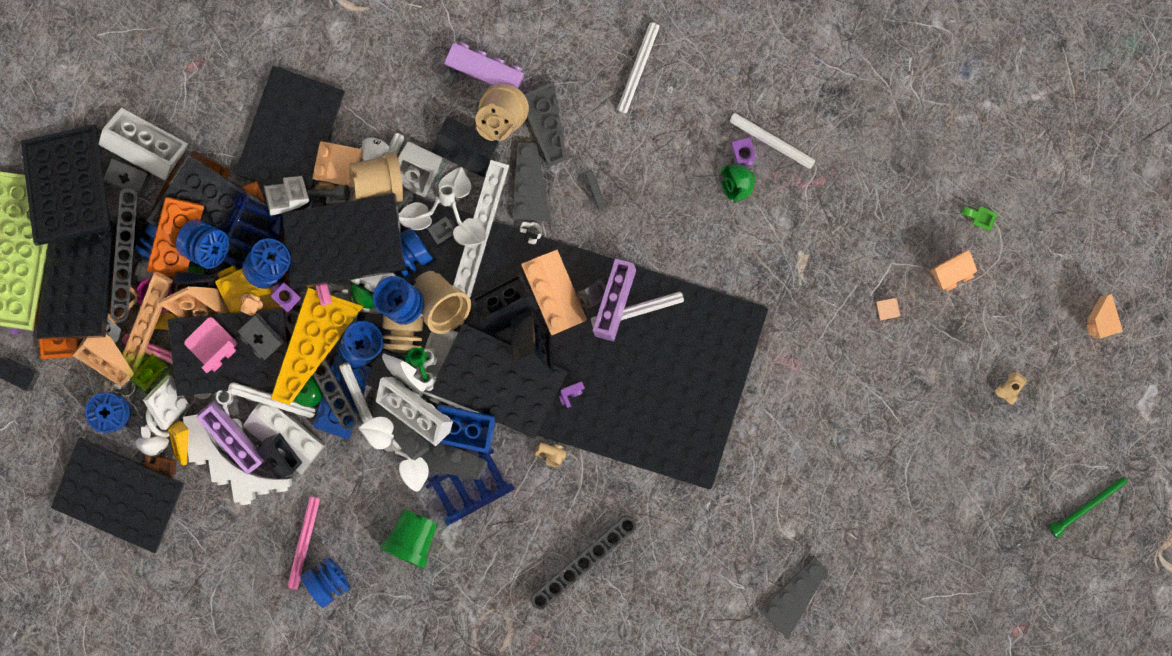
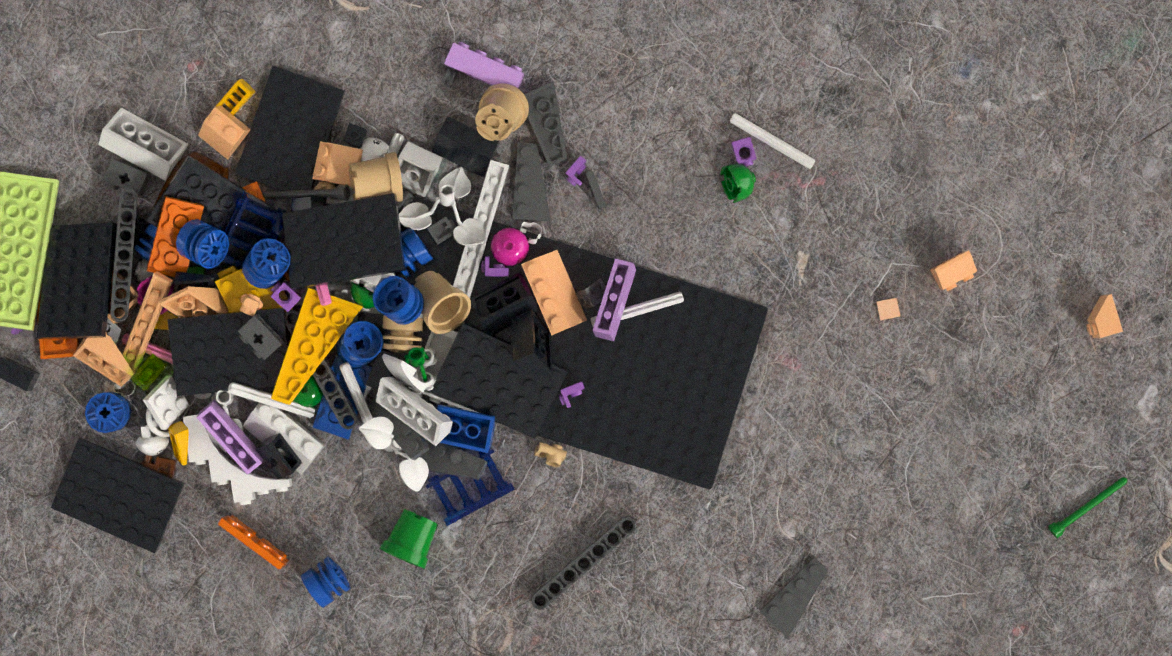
(65, 185): black plate -> none
(211, 344): bright pink bracket -> none
(223, 131): none -> light nougat slope
(235, 89): none -> yellow slope
(249, 538): none -> orange piece
(286, 196): white slope -> none
(303, 542): bright pink axle -> none
(354, 135): none -> black bracket
(497, 271): none -> medium lavender bracket
(509, 246): none -> dark pink cylinder
(578, 167): none -> medium lavender bracket
(638, 67): white axle -> none
(981, 218): bright green plate -> none
(1009, 389): tan plate -> none

